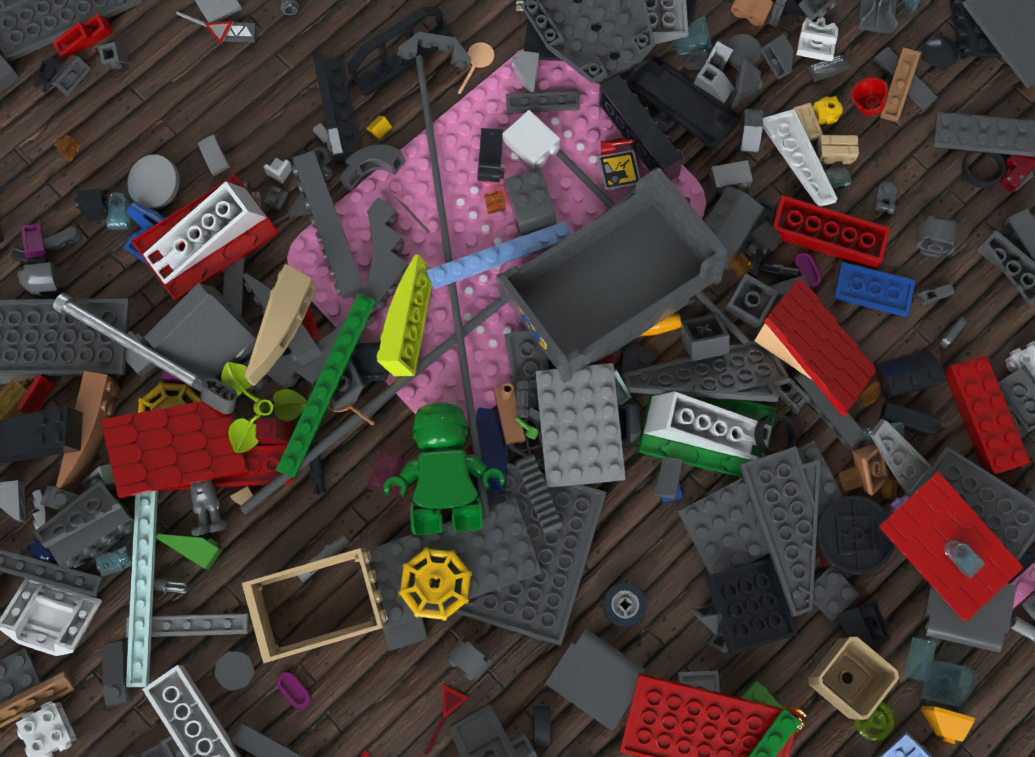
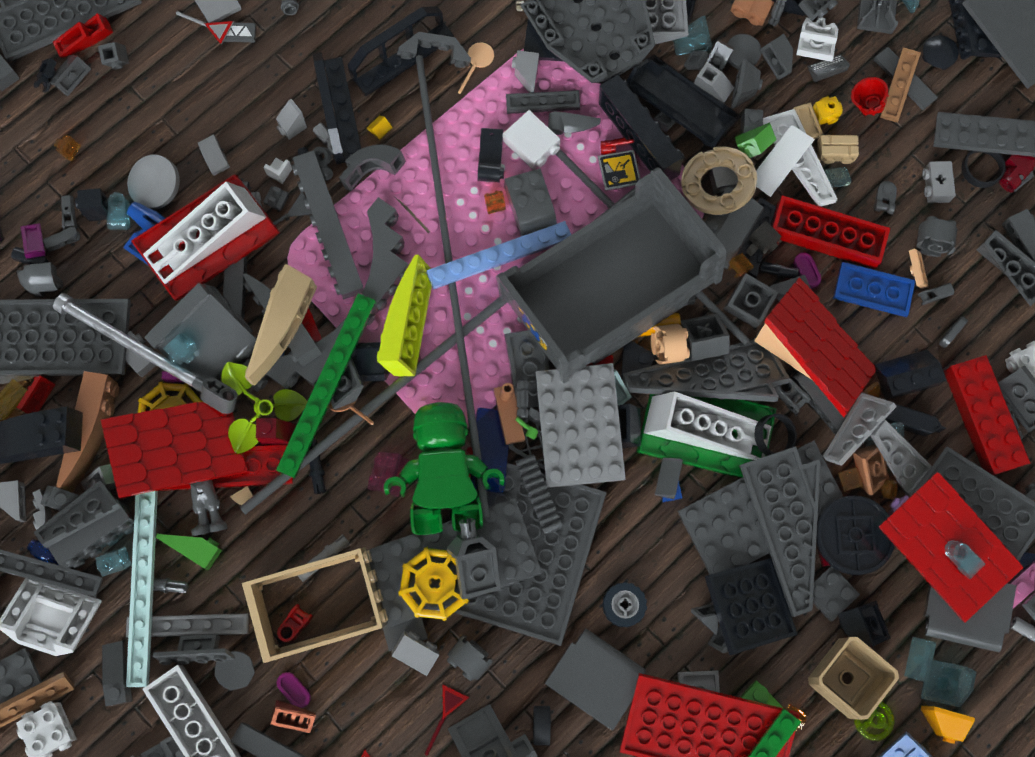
(68, 210): none -> dark grey bar
(181, 349): none -> clear light blue brick
(195, 648): none -> dark grey bracket
(283, 721): none -> copper slope
(290, 120): none -> light grey slope
(295, 623): none -> red piece
(415, 652): none -> light grey brick
(474, 562): none -> dark grey plate
(569, 123): none -> dark grey piece
(670, 344): none -> light nougat brick
(719, 157): none -> tan plate
(756, 140): none -> bright green slope
(782, 159): none -> white sticker
(857, 427): none -> light grey wing
(917, 268): none -> light nougat plate
(939, 182): none -> light grey brick

